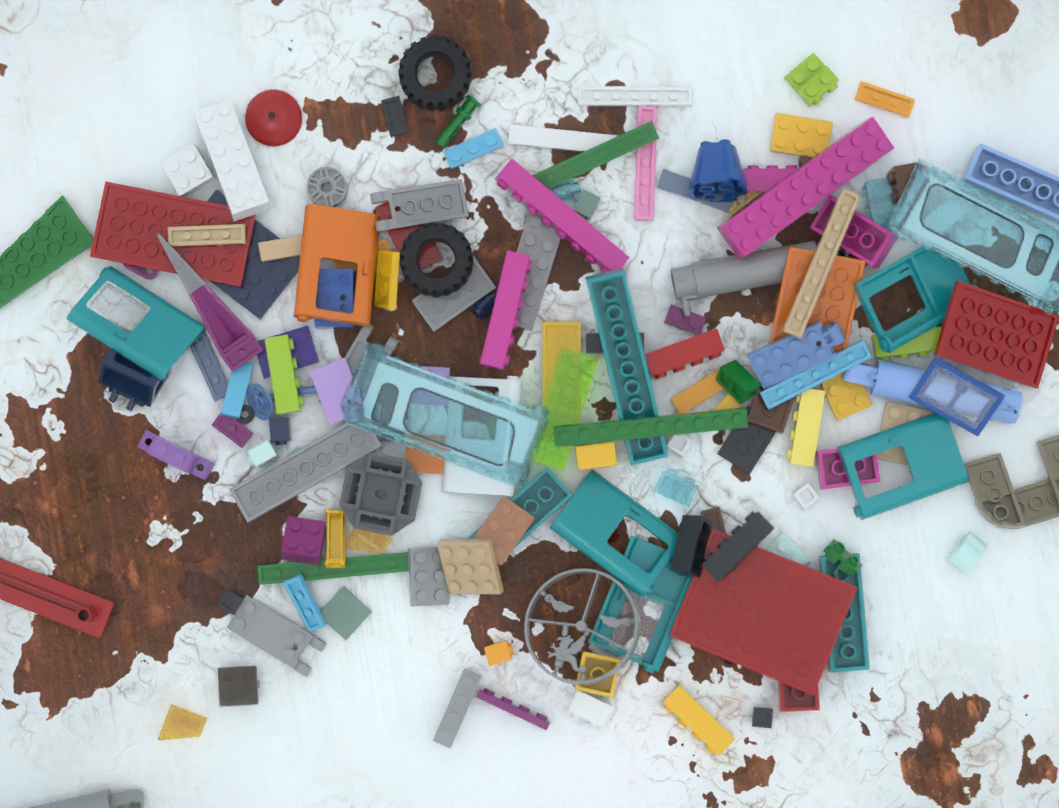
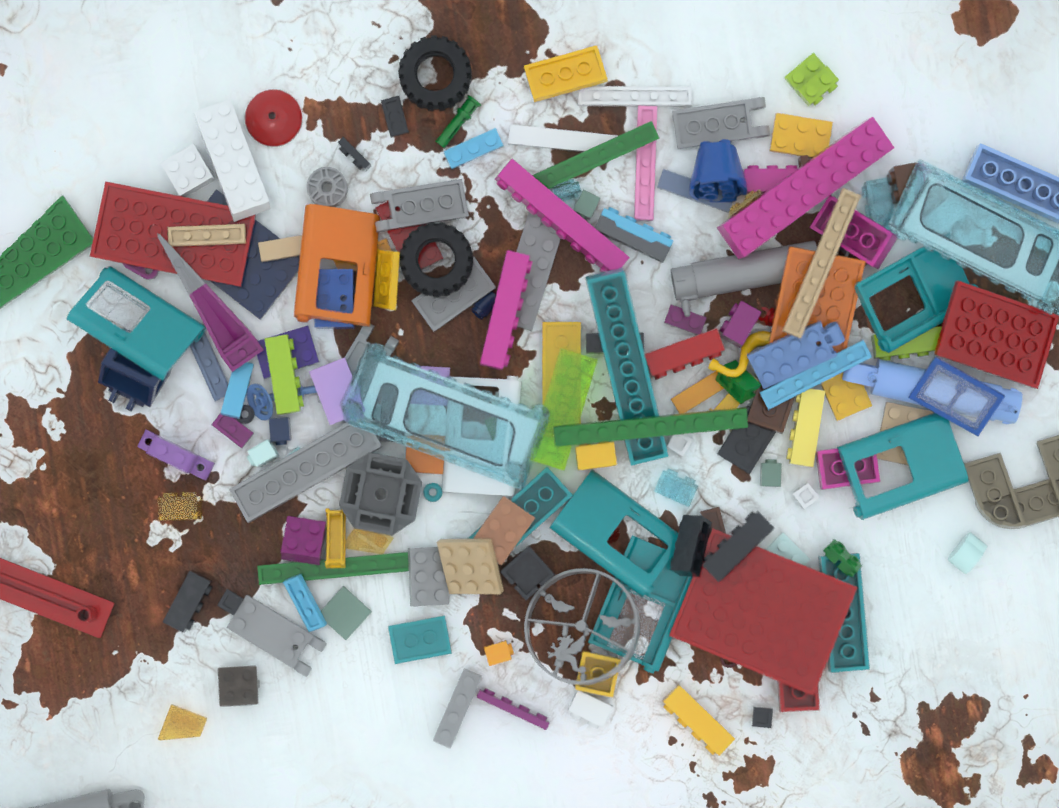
(181, 507): none -> clear yellow brick
(188, 601): none -> black brick
(347, 149): none -> black plate
(419, 639): none -> teal plate
(428, 487): none -> teal plate
(527, 572): none -> black piece
(565, 73): none -> yellow plate
(634, 235): none -> piece
(717, 123): none -> light grey hinge
(740, 324): none -> magenta brick
(754, 340): none -> yellow animal
(768, 319): none -> red plate
(770, 473): none -> sand green brick
(884, 99): light orange tile -> none

